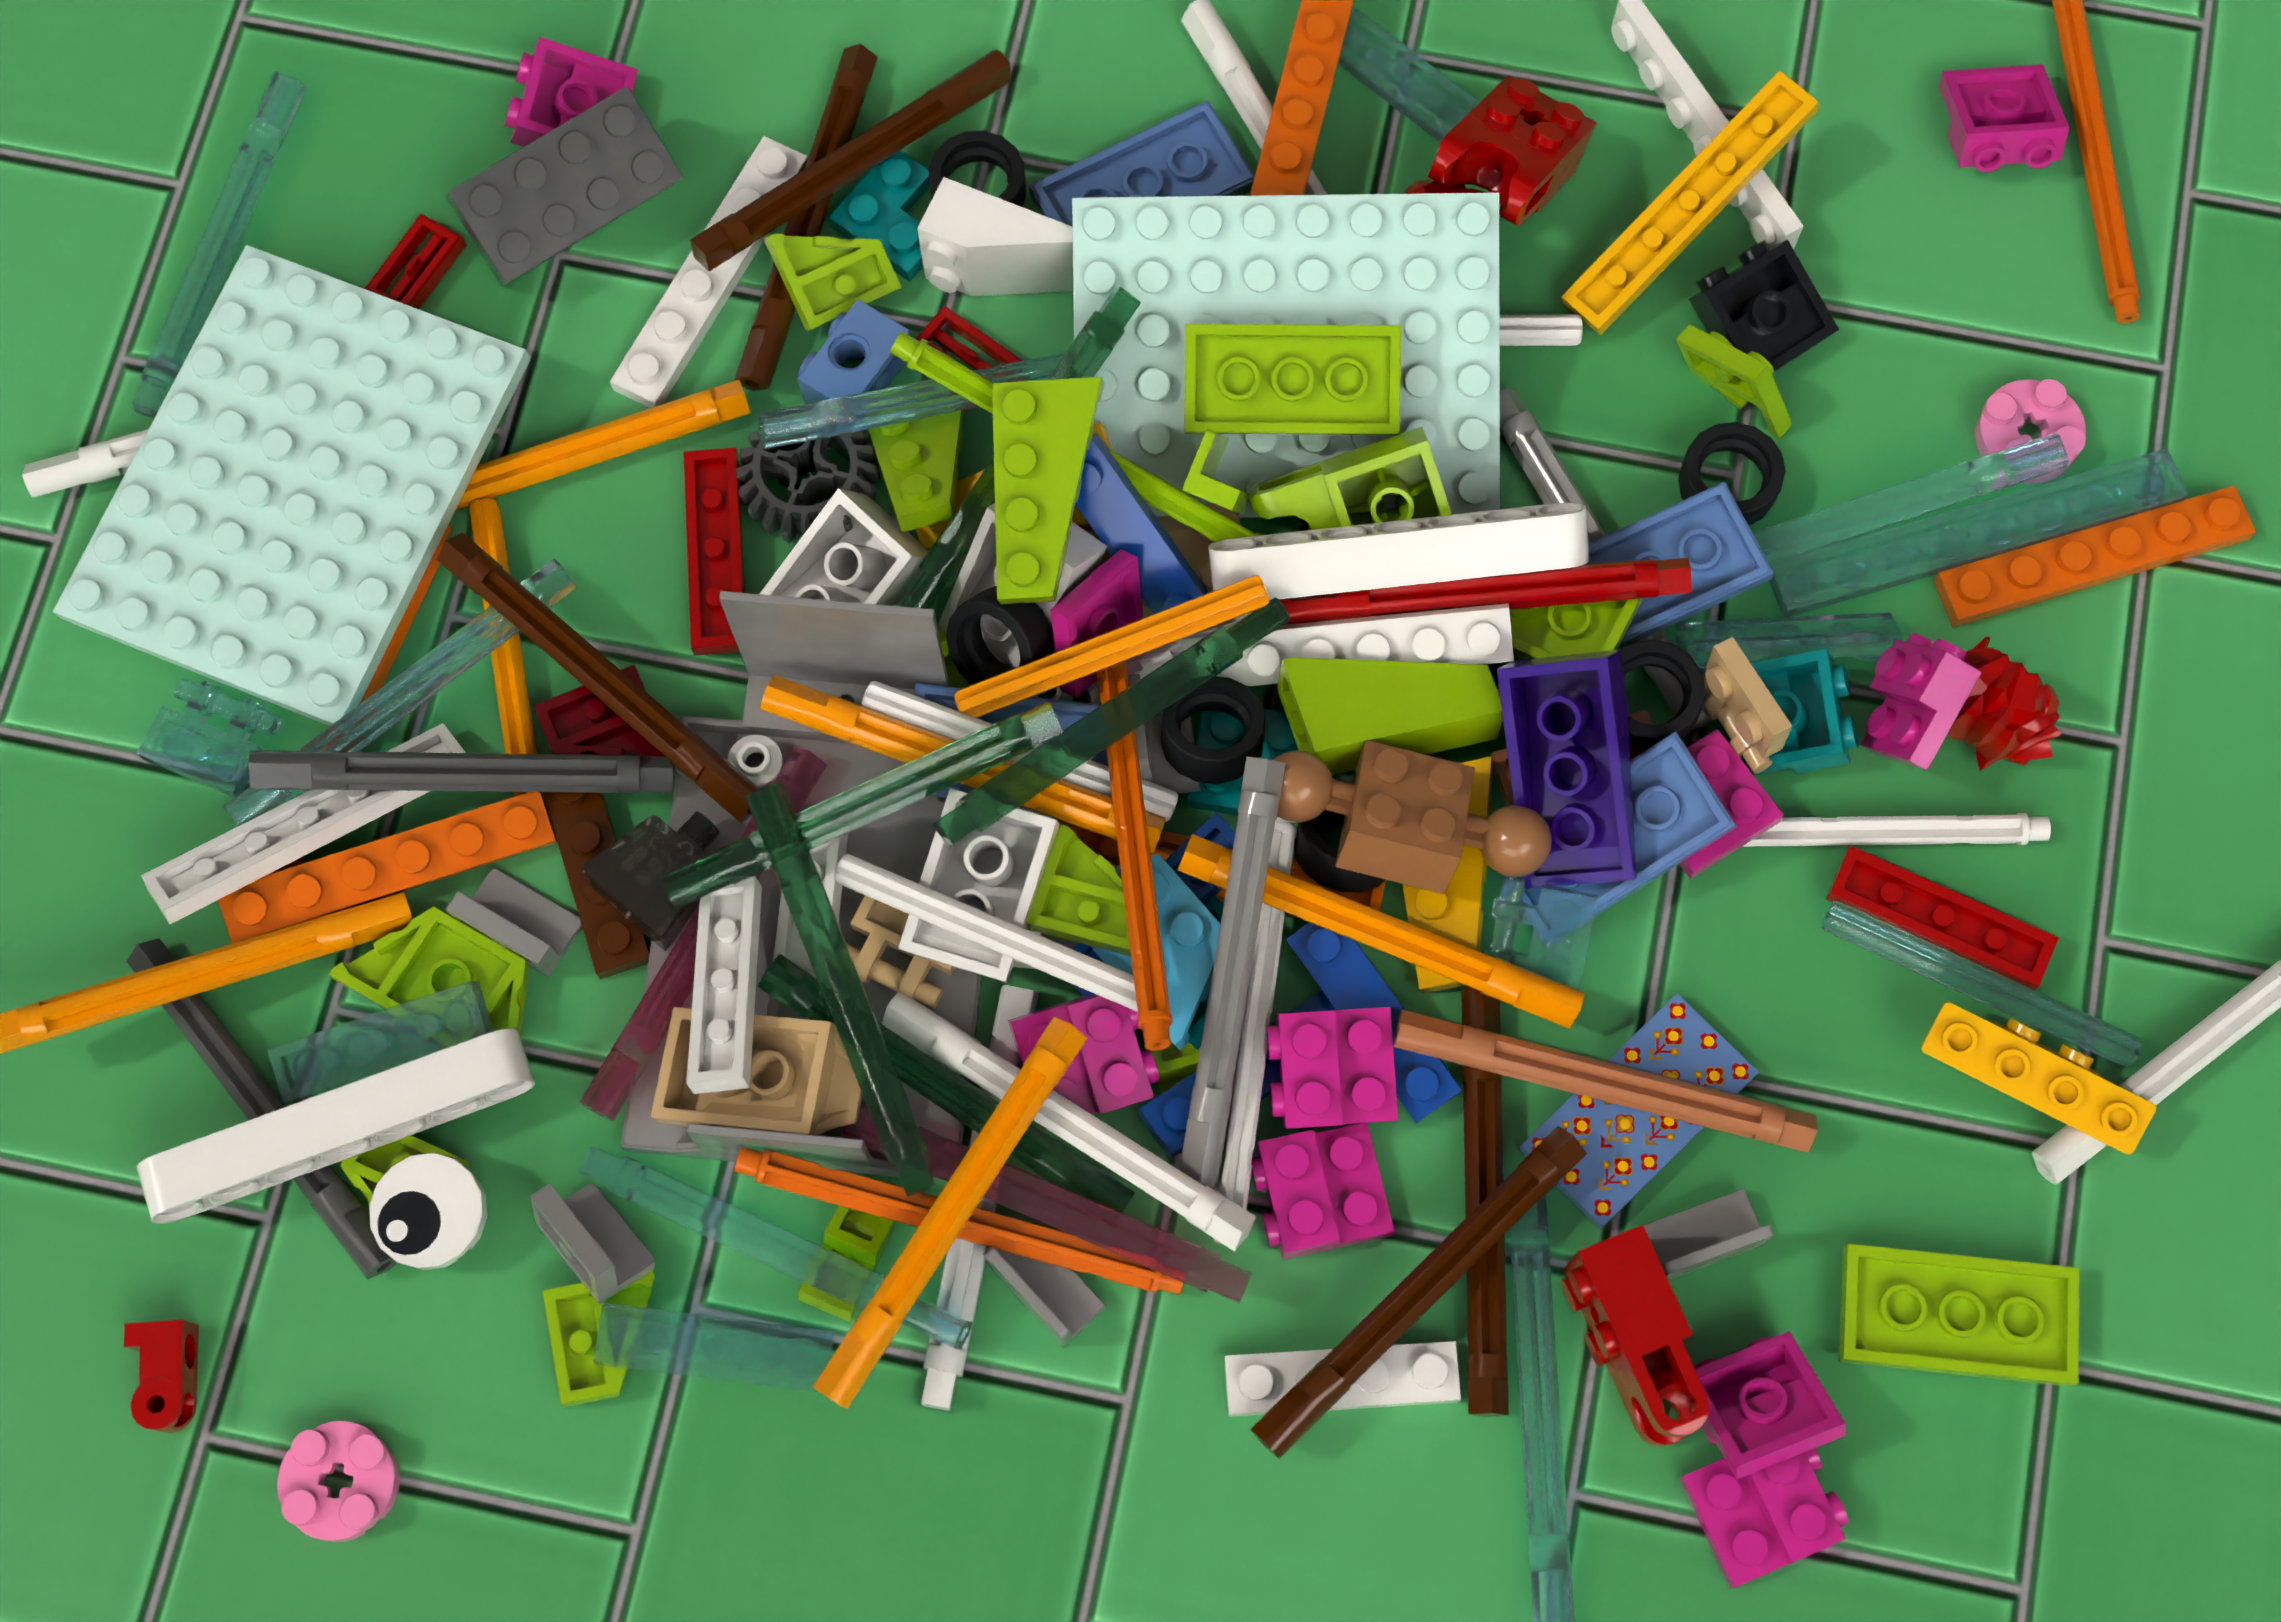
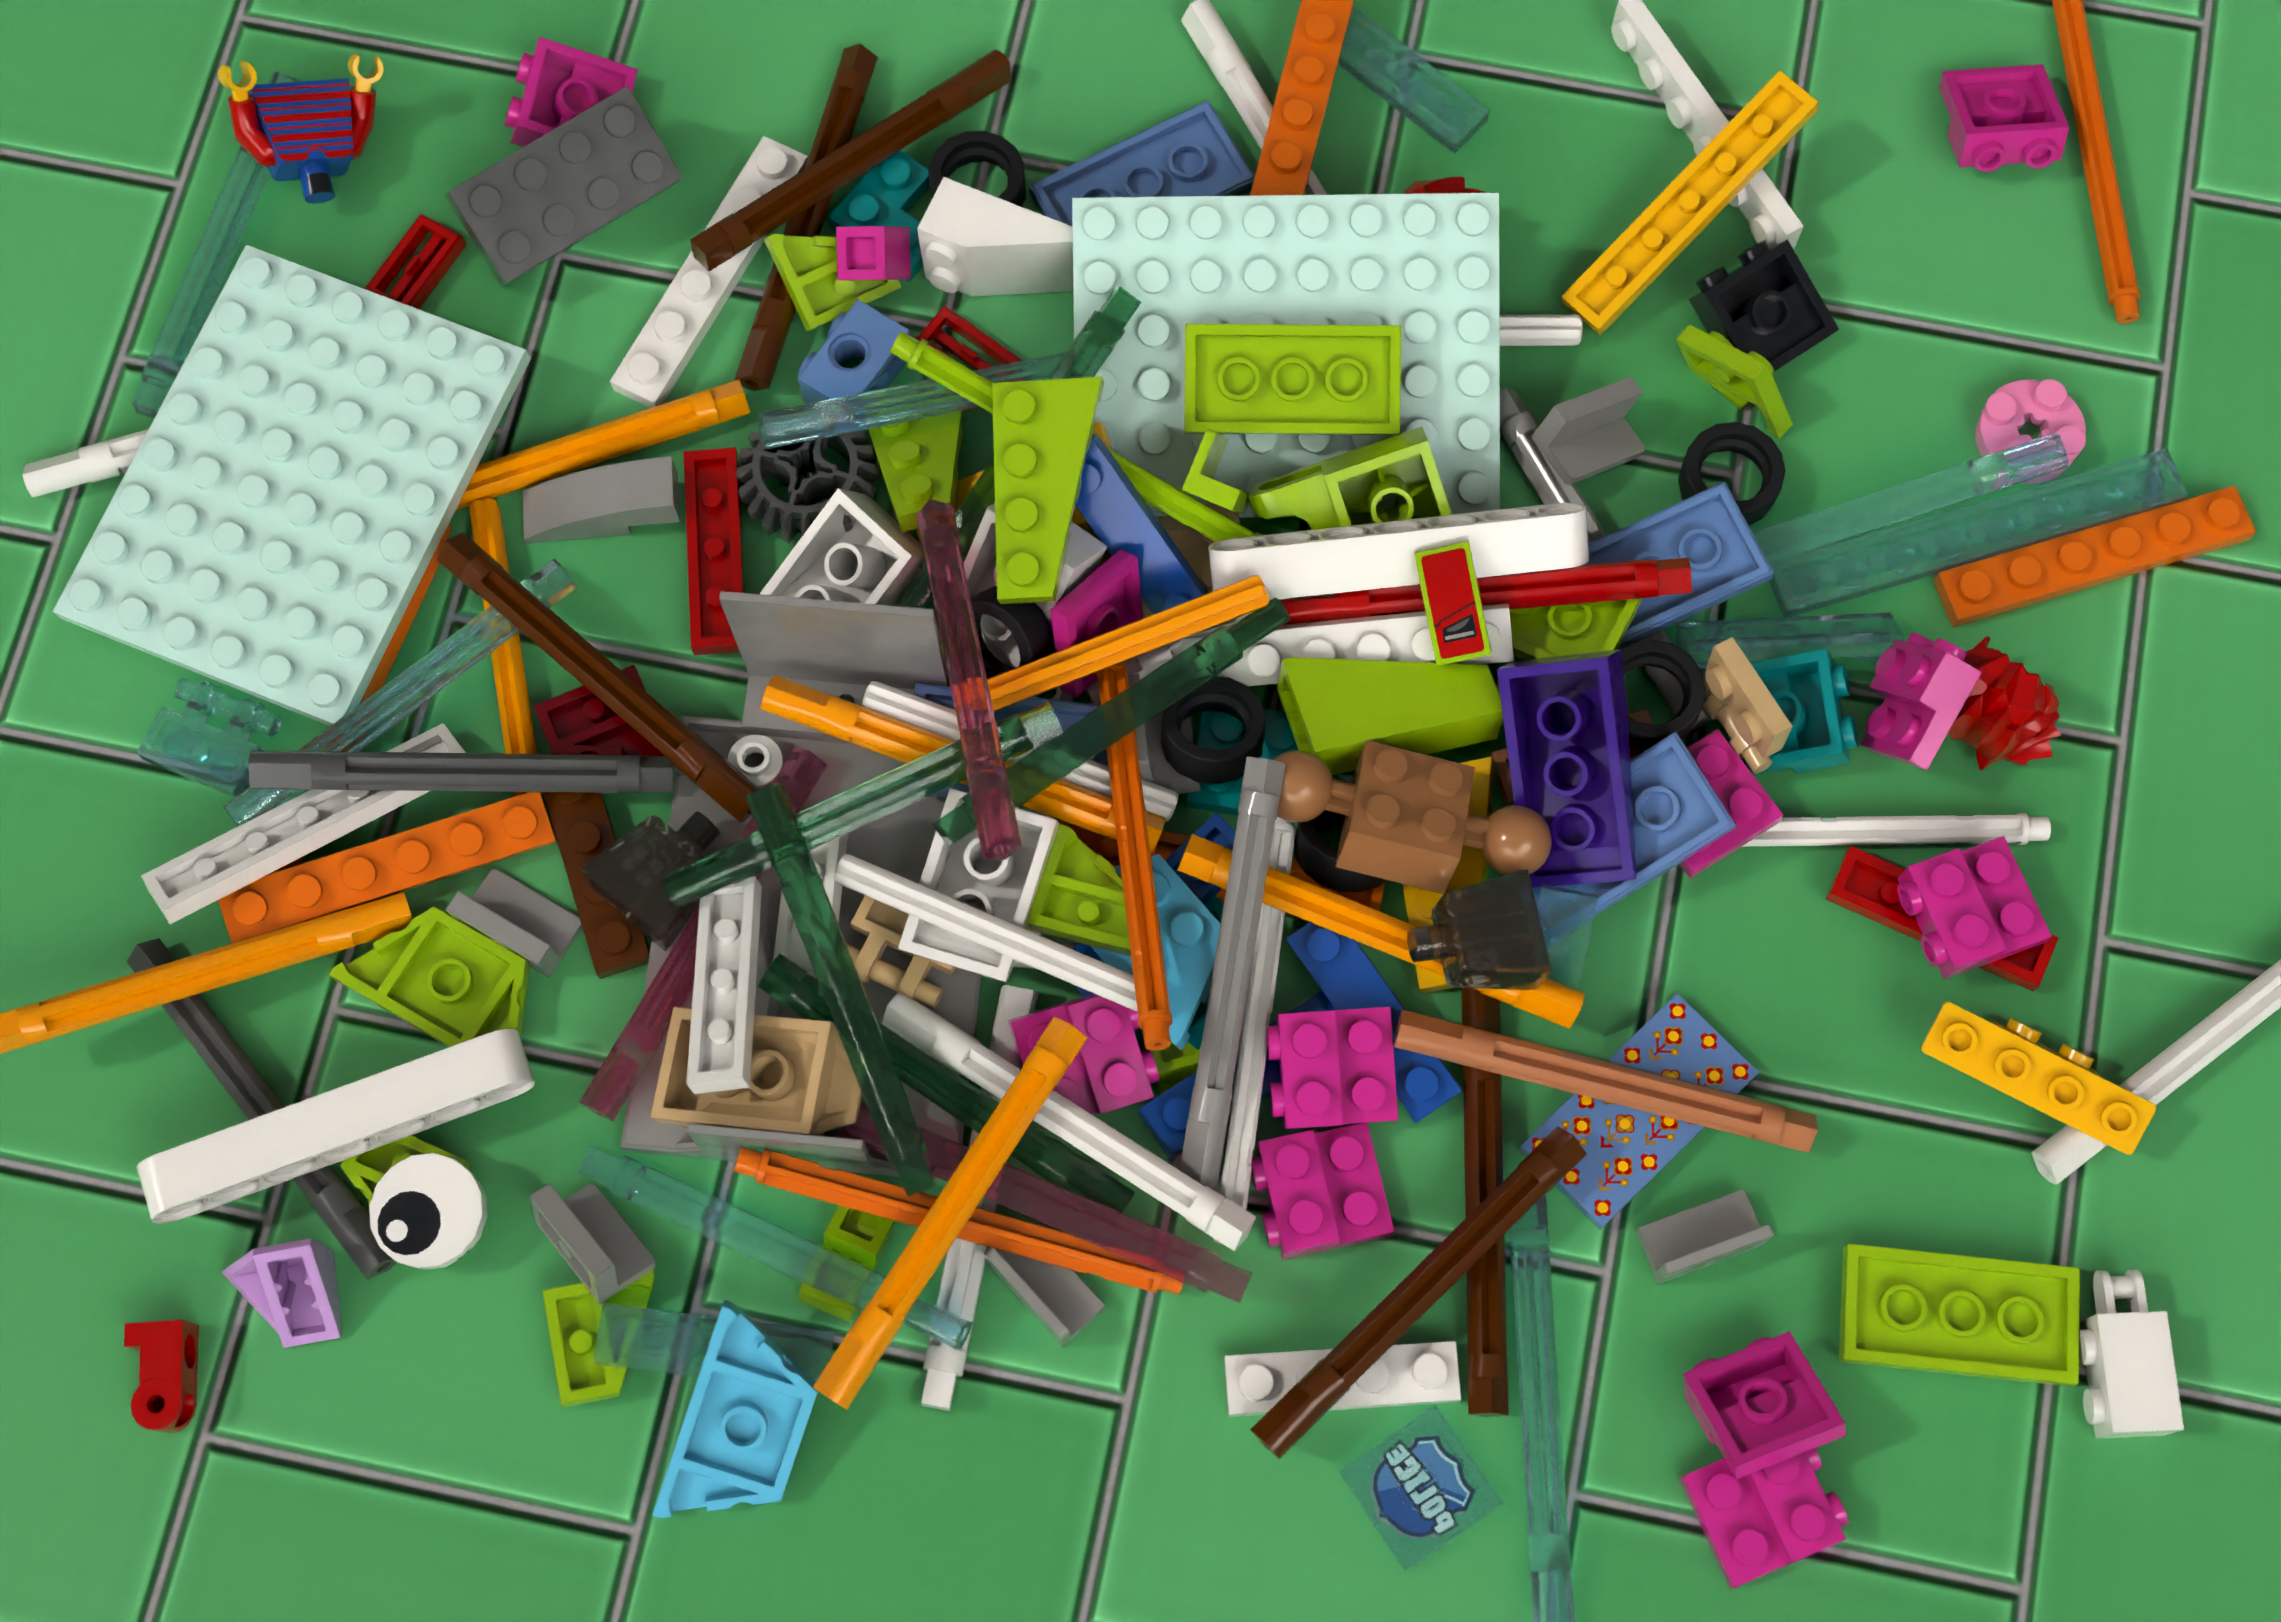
(291, 1289): none -> lavender slope
(304, 126): none -> torso
(314, 1455): bright pink plate -> none
(379, 1041): clear light blue plate -> none
(602, 501): none -> light grey slope
(739, 1422): none -> medium azure wing
(873, 253): none -> dark pink panel
(968, 682): none -> clear pink piece
(1420, 1488): none -> clear light blue tile
(1452, 603): none -> red slope
(1486, 936): none -> clear smoke torso
(1515, 147): red brick -> none
(1591, 432): none -> light grey panel
(1638, 1334): red brick -> none
(1971, 907): none -> dark pink plate
(1982, 984): clear light blue axle -> none
(2128, 1363): none -> white brick

